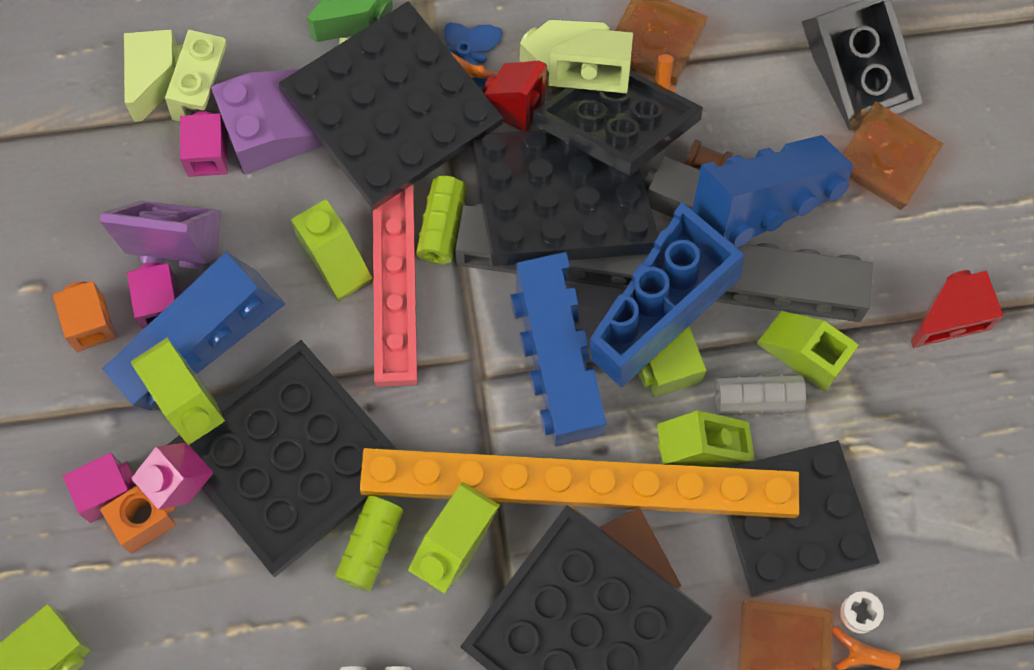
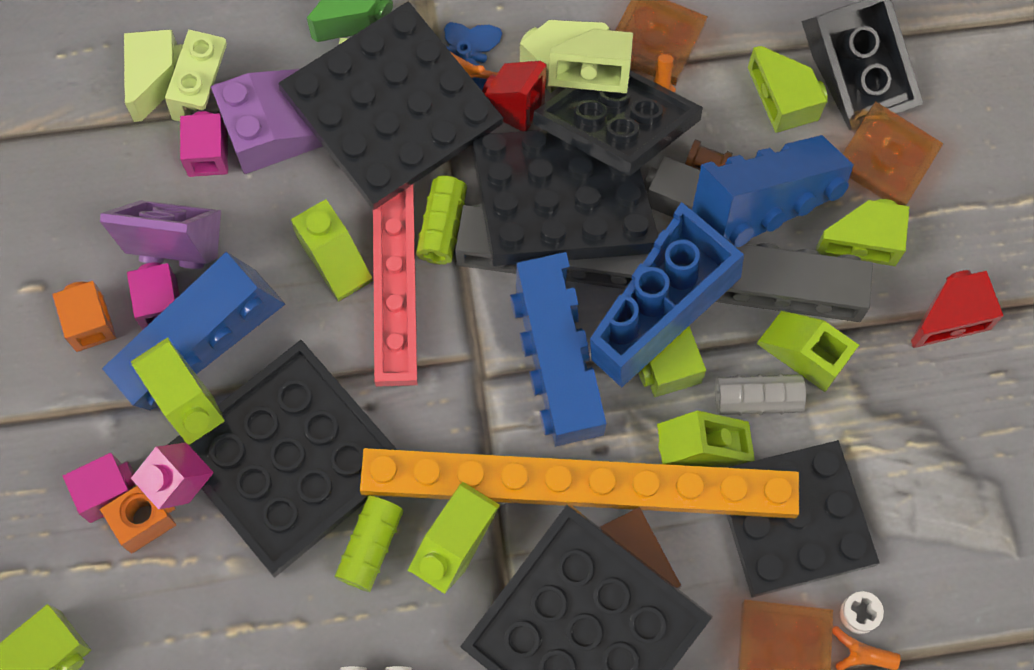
(786, 89): none -> lime slope
(871, 232): none -> lime slope

